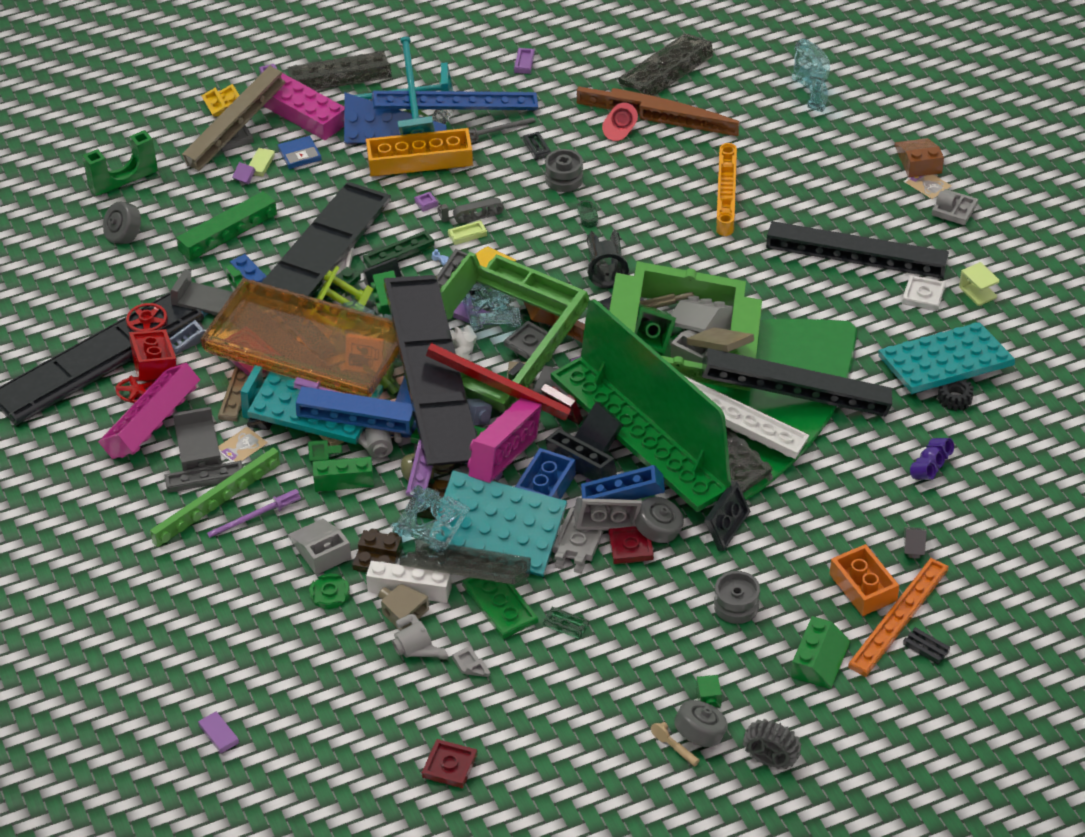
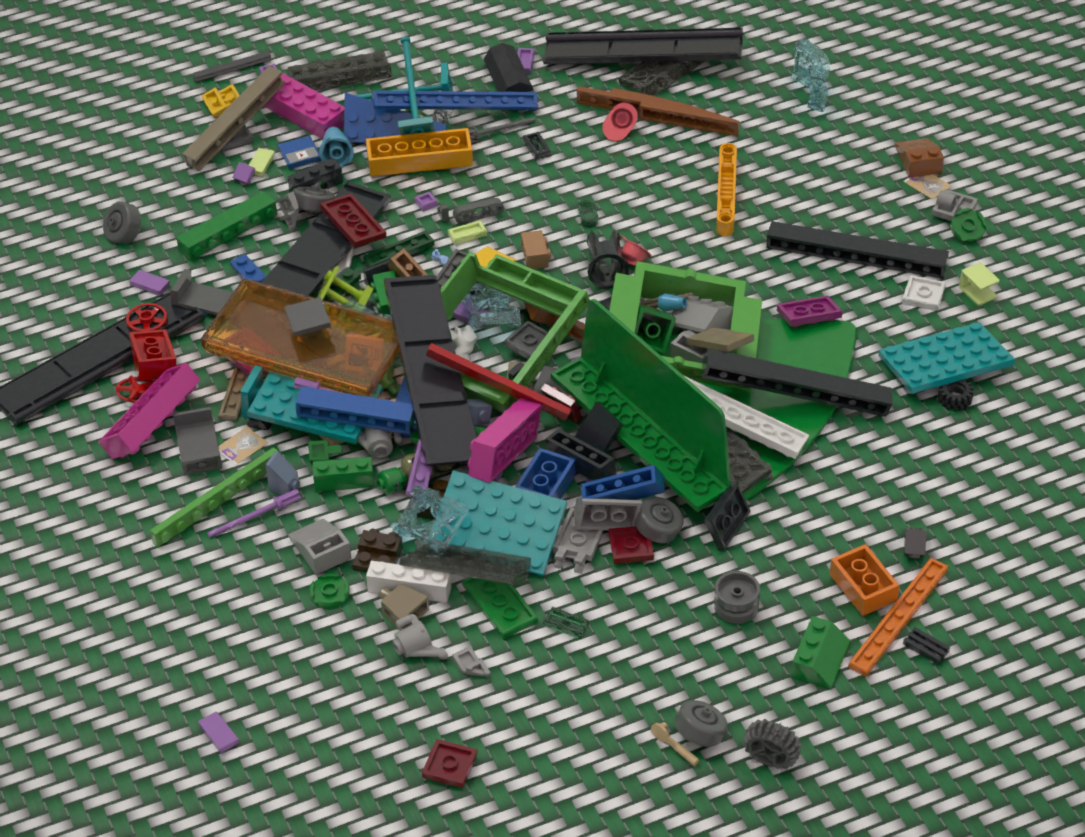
(141, 164): green arch -> none
(149, 282): none -> medium lavender tile
(193, 330): sand blue slope -> none
(201, 476): dark grey tile -> none
(231, 66): none -> dark grey axle
(233, 276): green plate -> none
(281, 475): none -> sand blue slope
(290, 209): none -> light grey slope
(307, 316): none -> dark grey tile
(311, 197): none -> dark grey wheel
(327, 172): none -> black arch
(336, 146): none -> medium azure cone
(353, 220): none -> dark red plate
(391, 481): none -> green head
(405, 265): none -> medium nougat brick
(507, 69): none -> black piece
(535, 249): none -> medium nougat brick
(564, 170): dark grey wheel -> none
(633, 252): none -> coral piece
(644, 45): none -> black piece
(671, 302): none -> dark azure cone
(709, 690): green brick -> none
(809, 311): none -> magenta plate
(932, 458): dark purple piece -> none
(968, 225): none -> green tile

